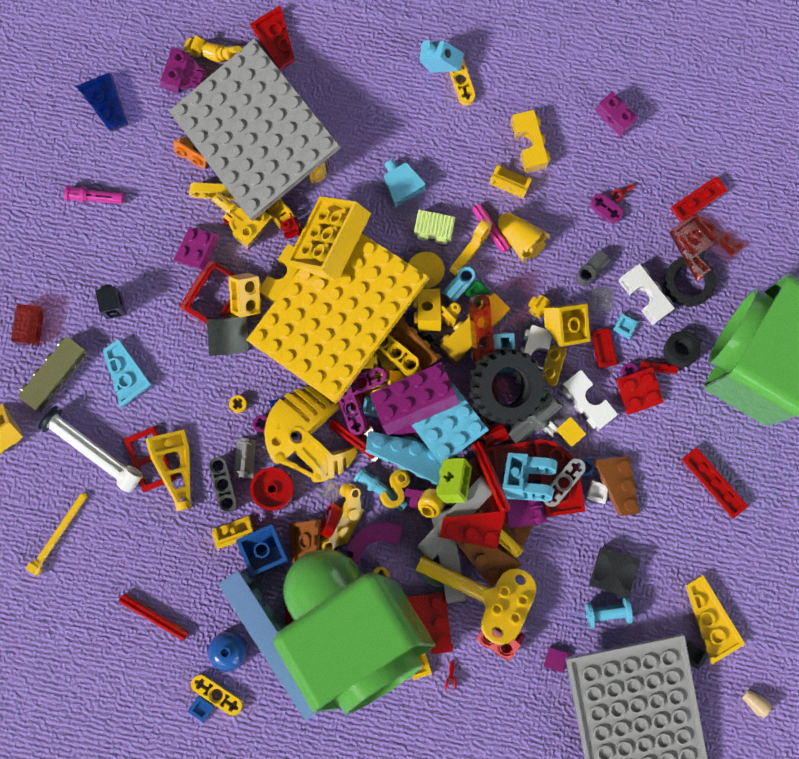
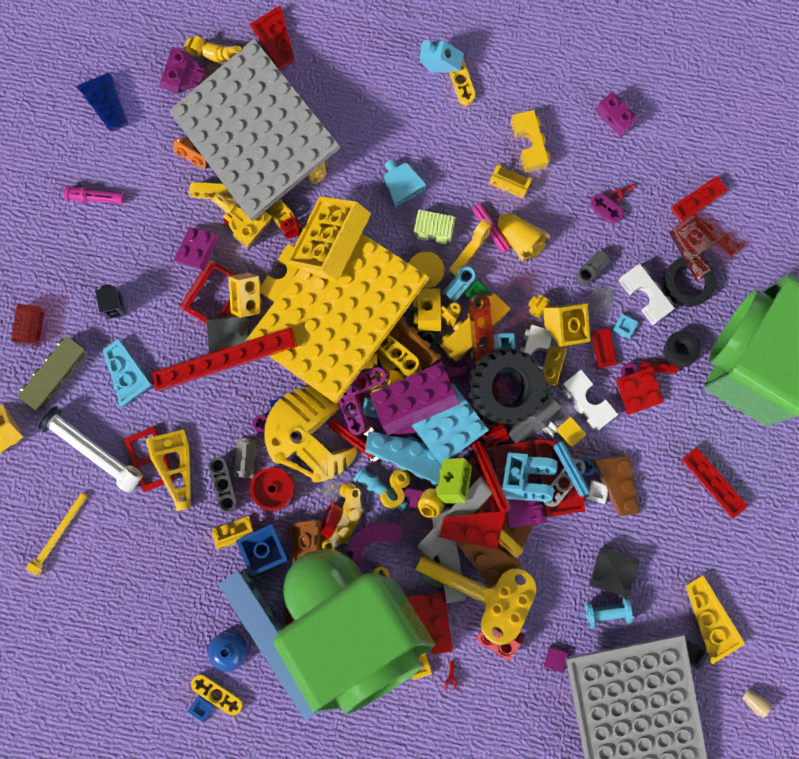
(153, 616): red axle -> none
(224, 359): none -> red tile
(232, 405): yellow bush -> none
(457, 372): none -> magenta bush
(571, 469): none -> dark azure axle

